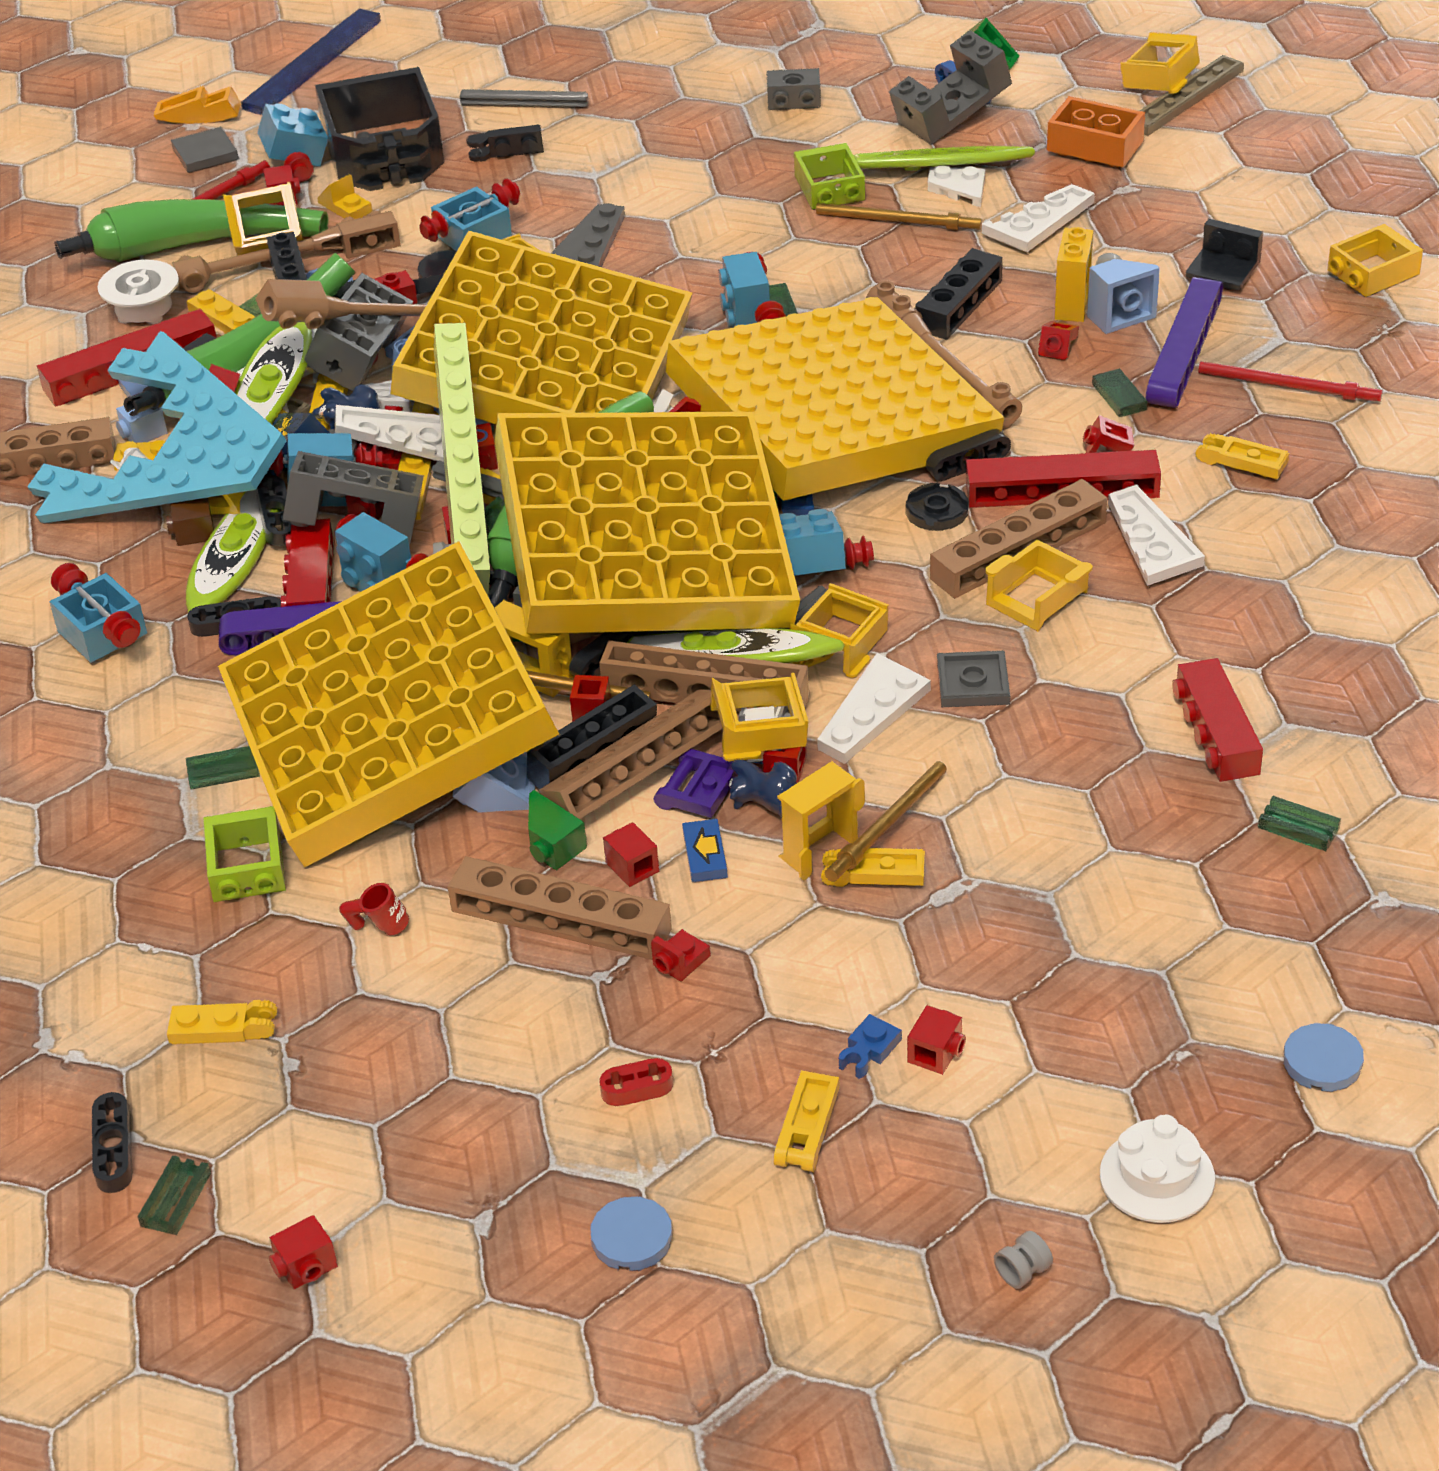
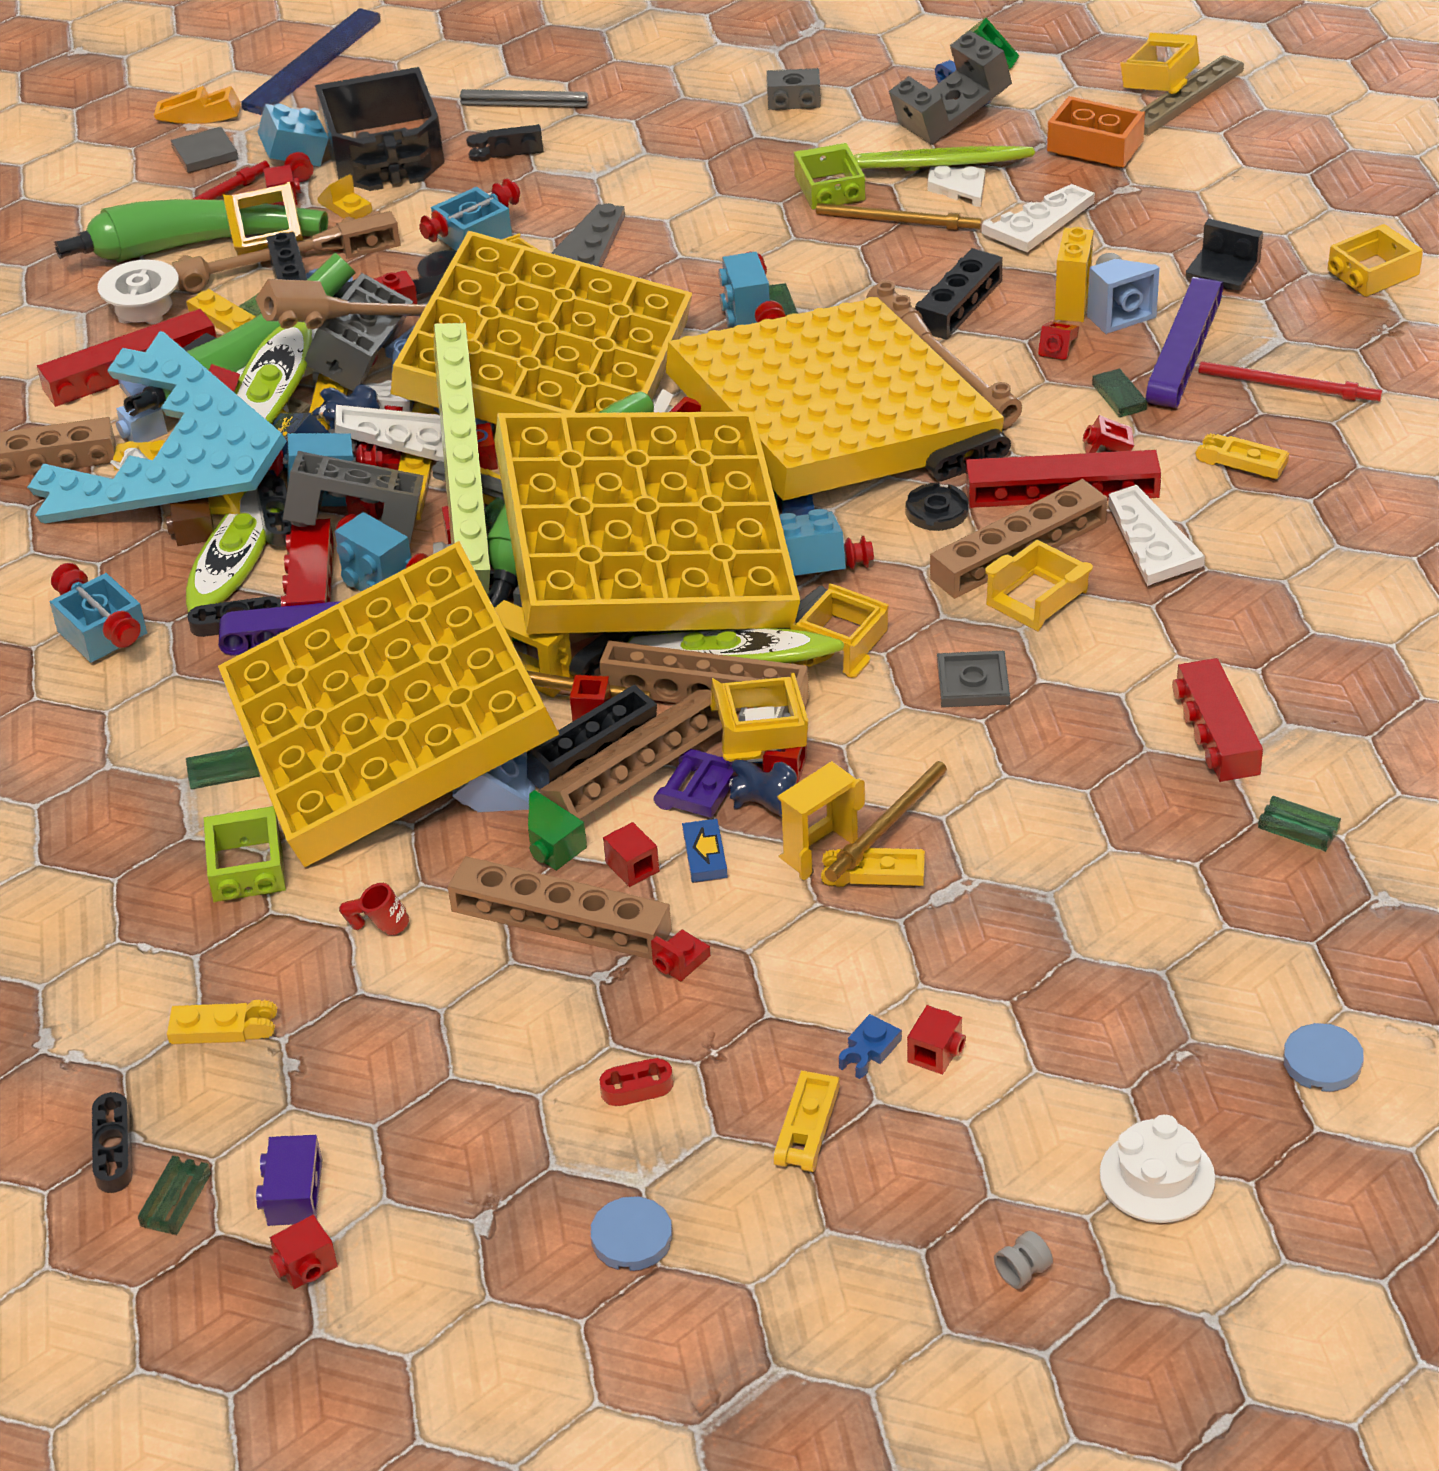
(290, 1179): none -> dark purple brick
(871, 706): white wing -> none

